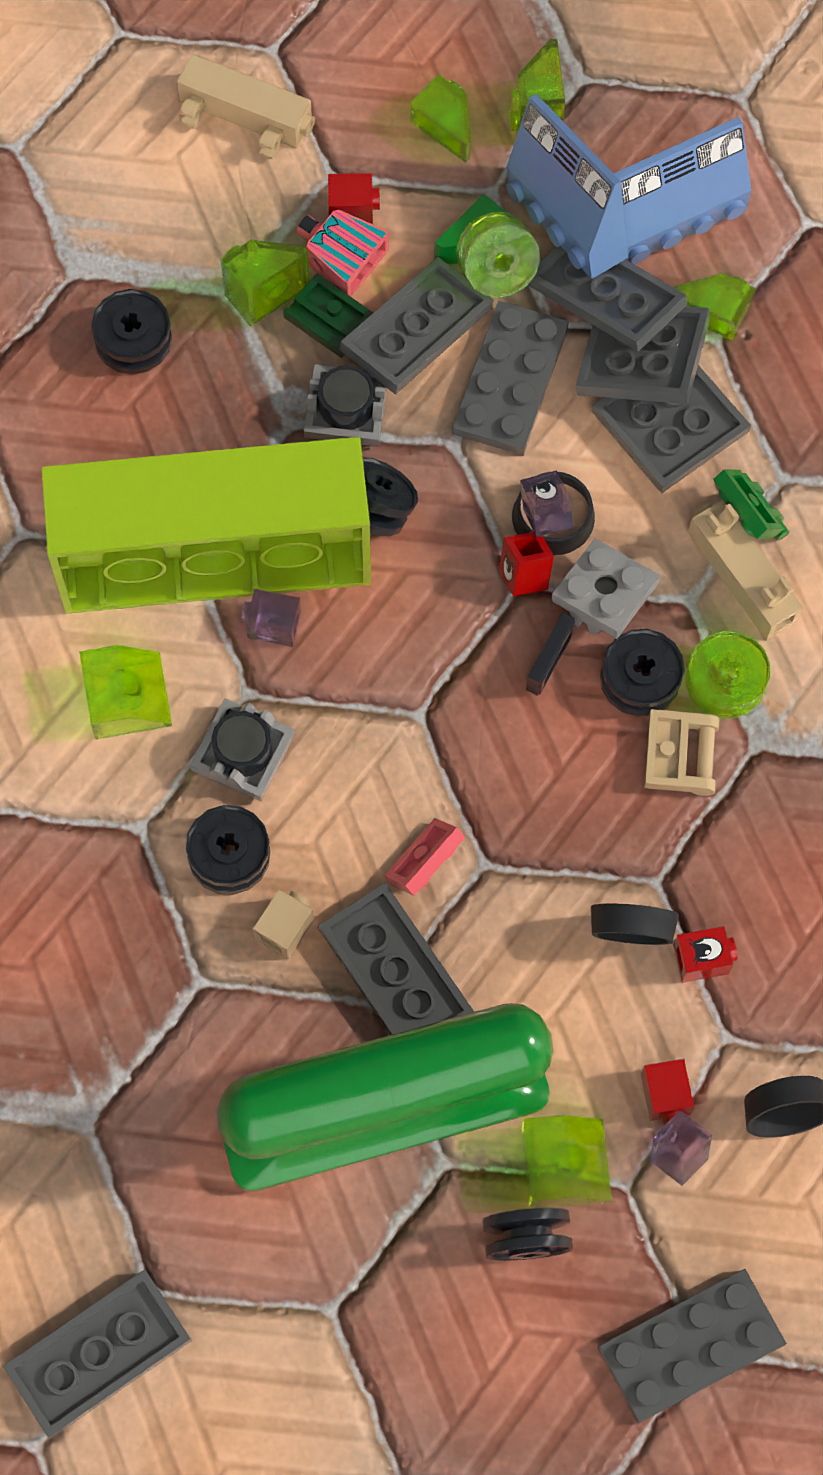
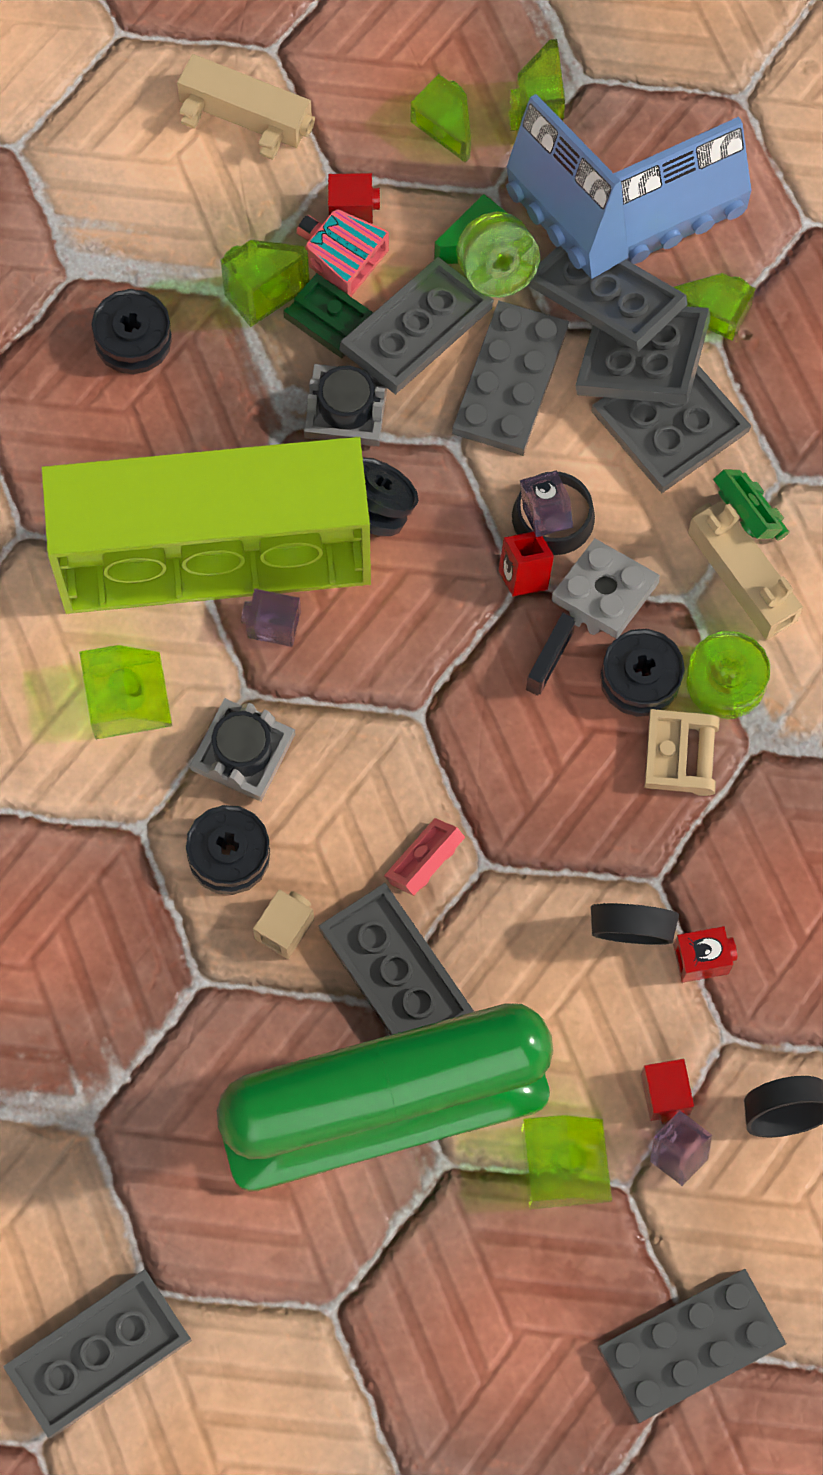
(527, 1234): black wheel -> none

